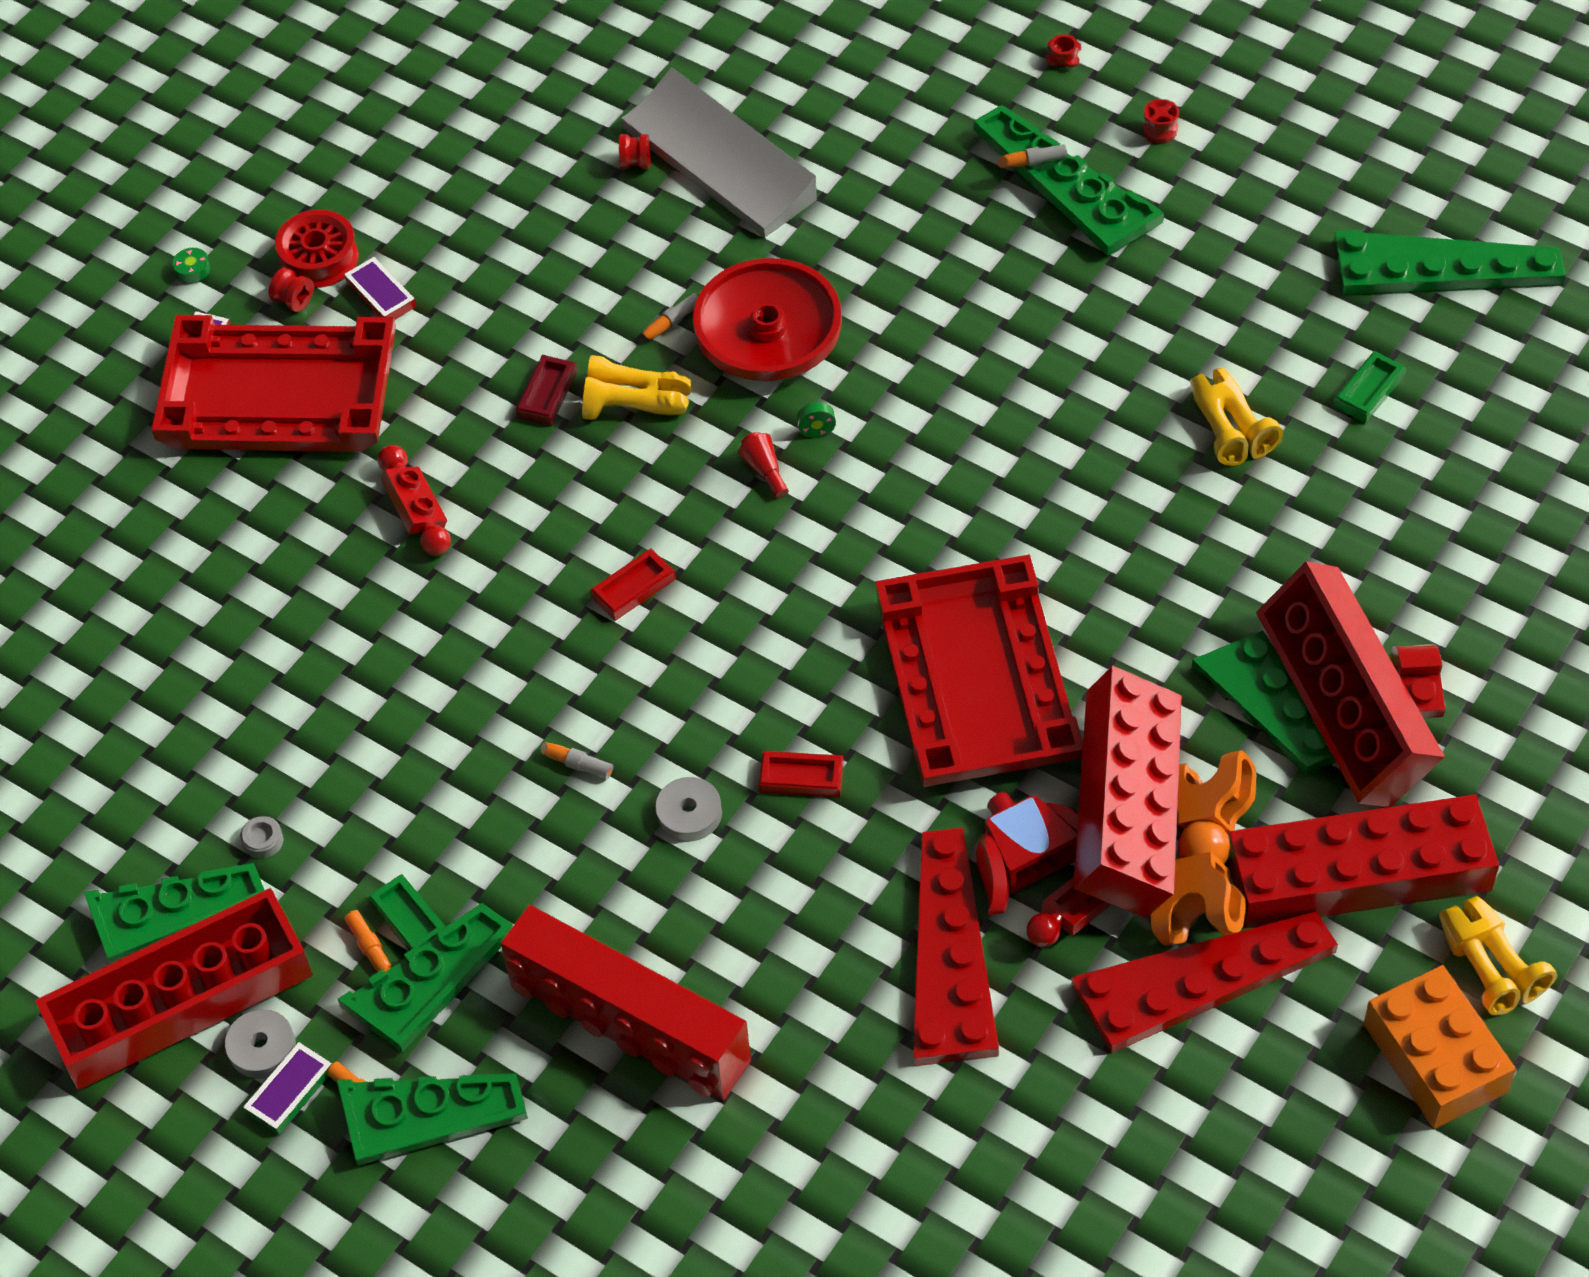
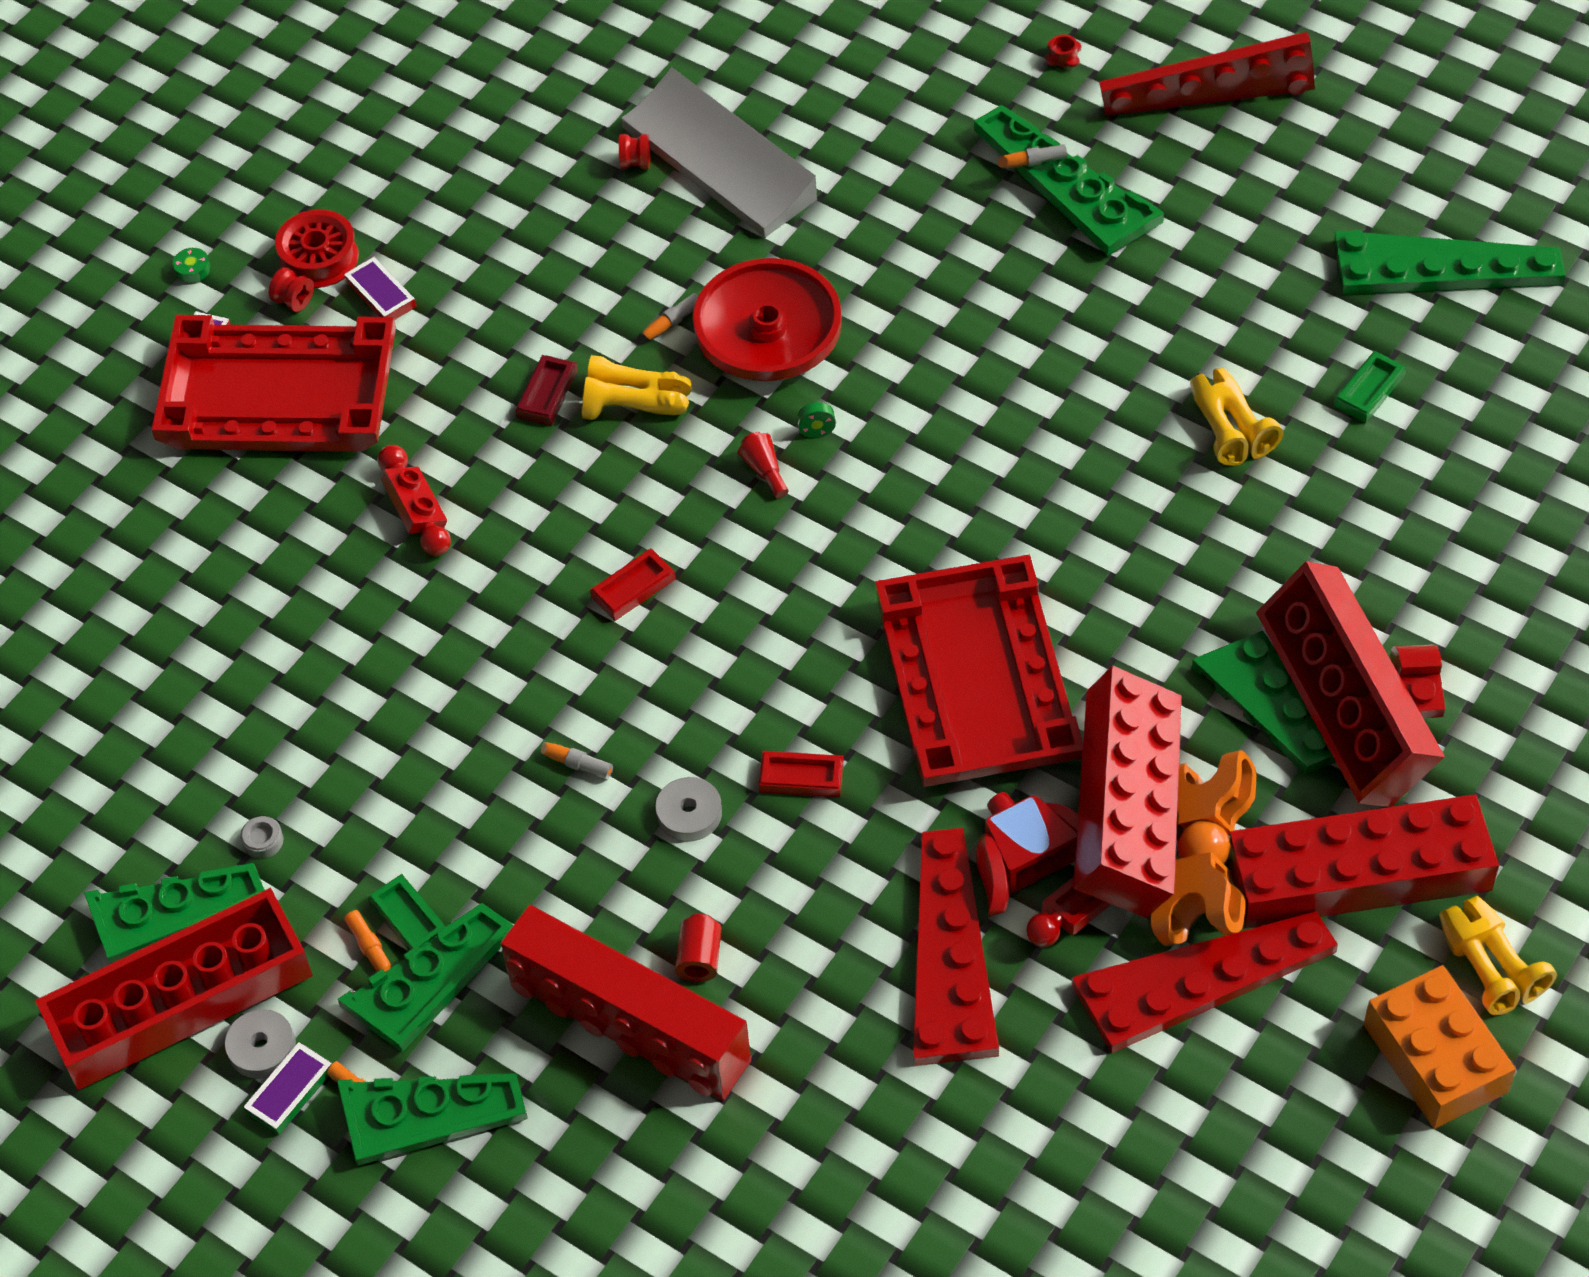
(698, 948): none -> red brick
(1160, 121): red wheel -> none
(1235, 74): none -> red wing

